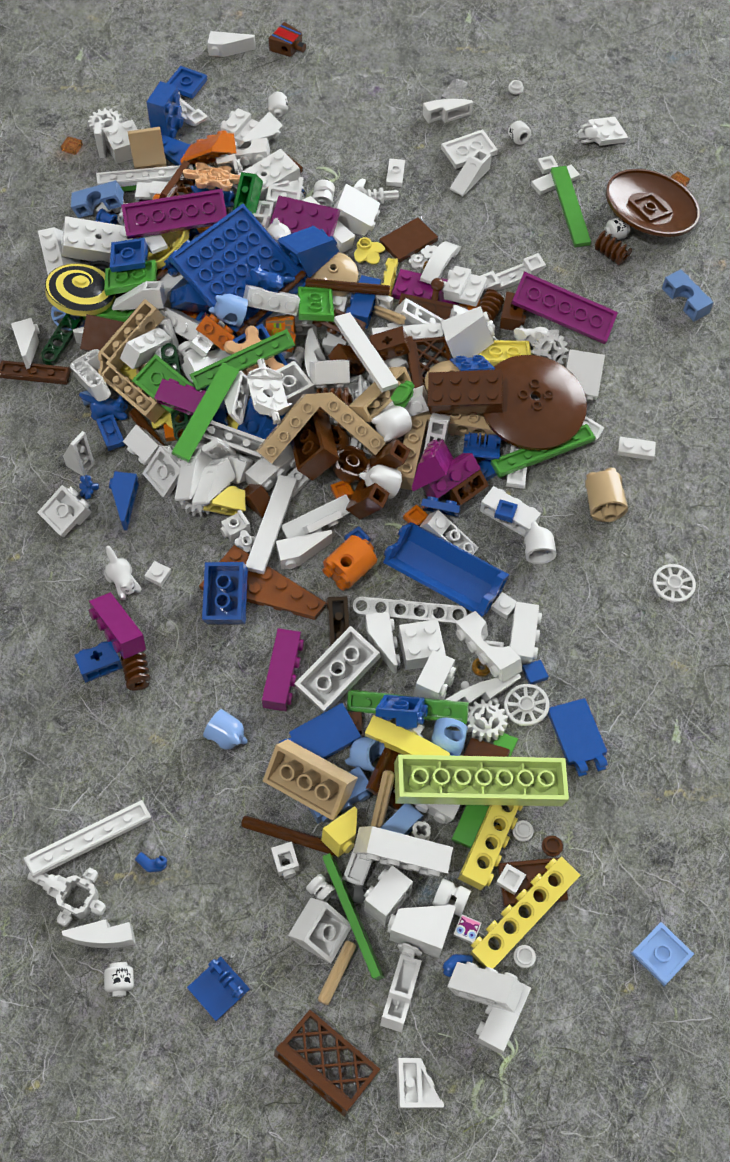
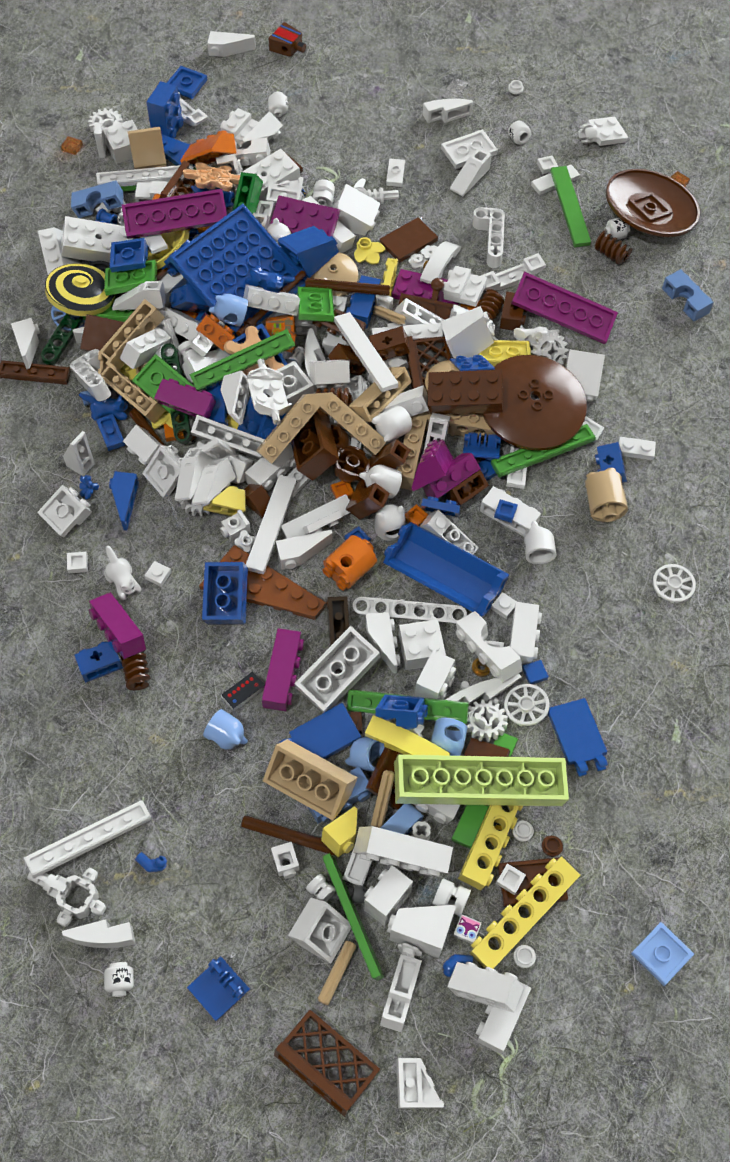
(77, 562): none -> white plate
(205, 412): bright green tile -> none
(243, 691): none -> black tile
(389, 519): none -> white piece
(403, 394): bright green arm -> none
(493, 222): none -> white beam
(611, 457): none -> blue brick

